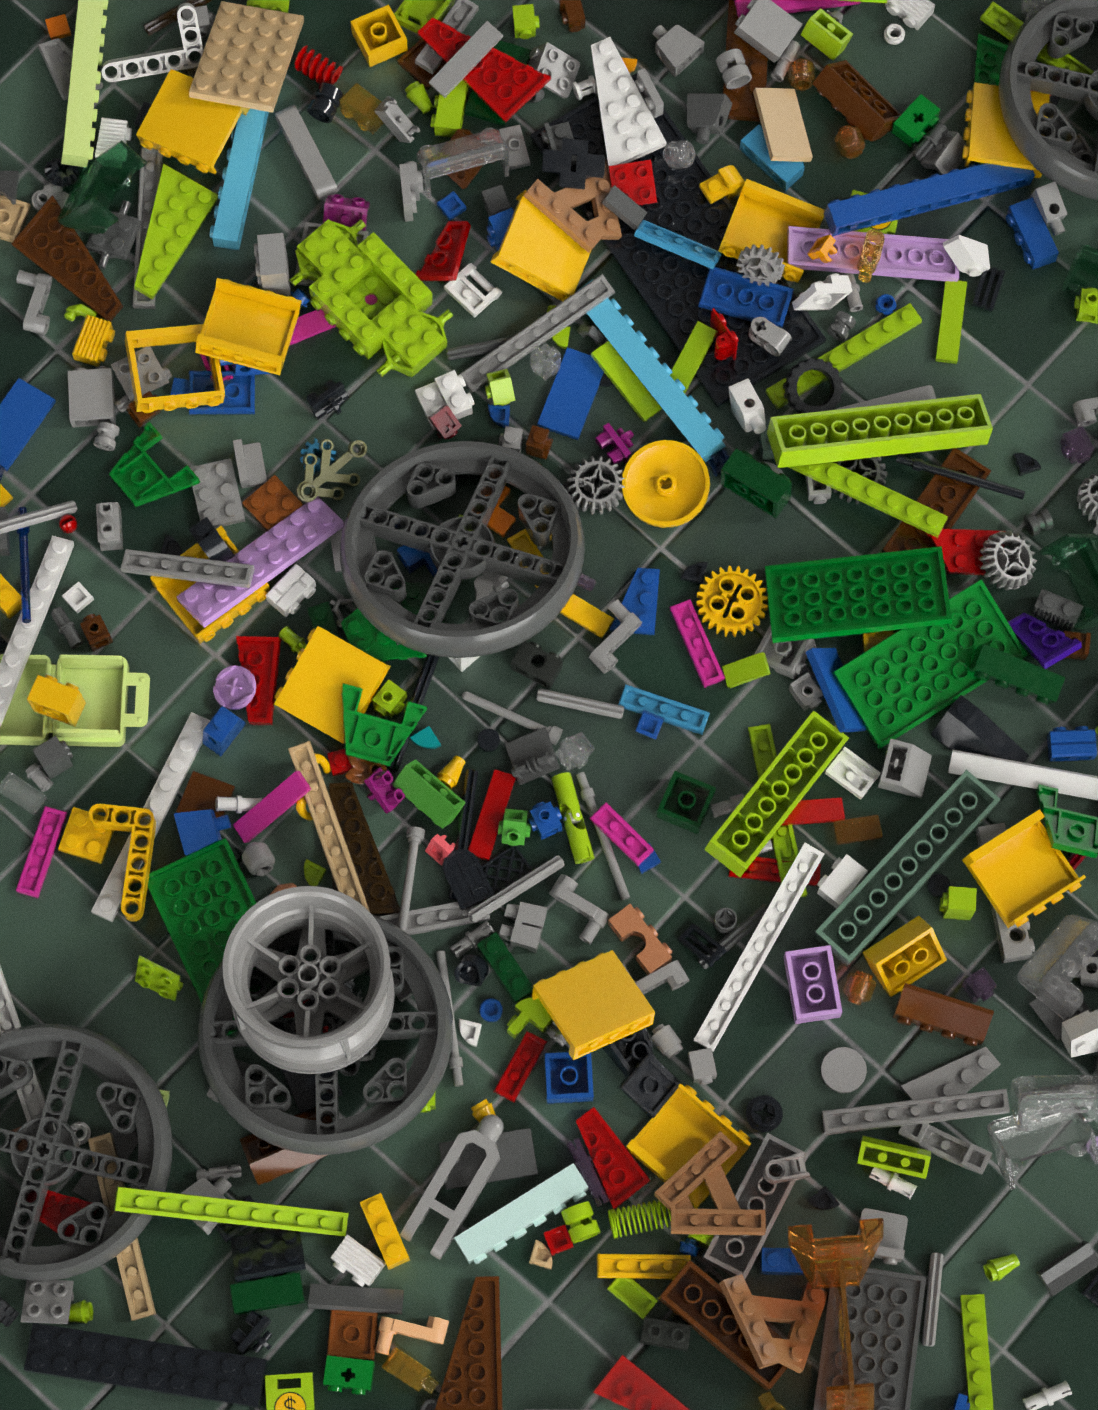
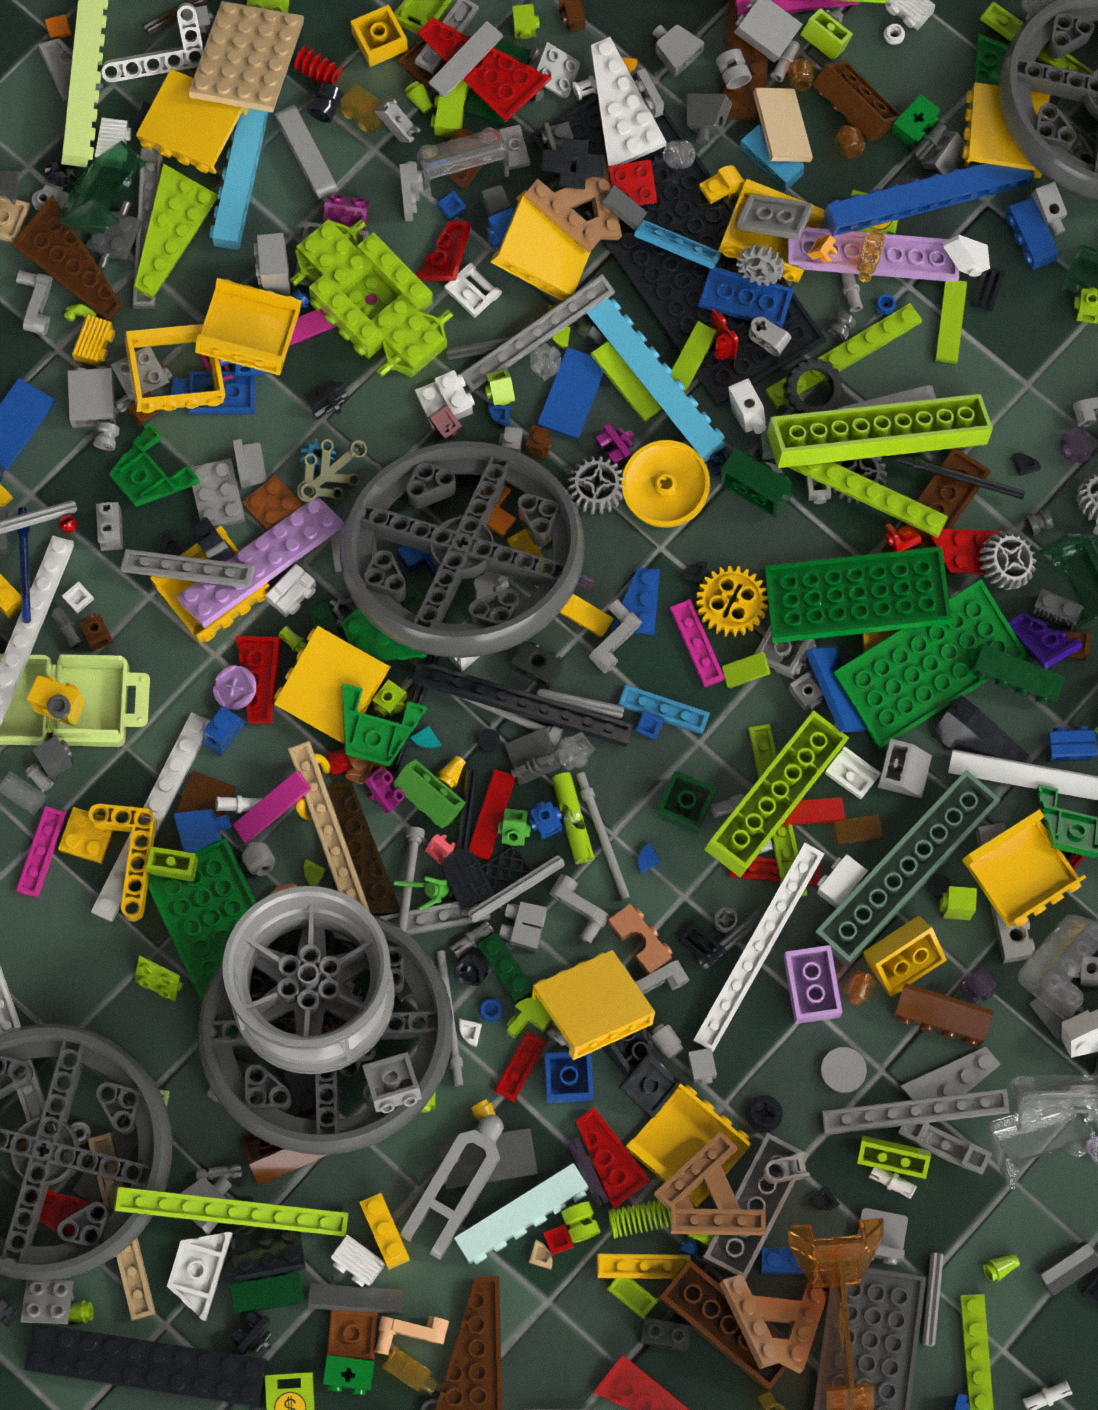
(59, 706): none -> dark grey tile
(172, 864): none -> lime brick
(198, 1270): none -> white wing
(392, 1083): none -> light grey plate
(434, 889): none -> bright green plant
(522, 703): none -> black plate
(621, 834): dark pink tile -> none
(774, 216): none -> light grey plate
(824, 294): white plate -> none
(902, 538): none -> red bracket

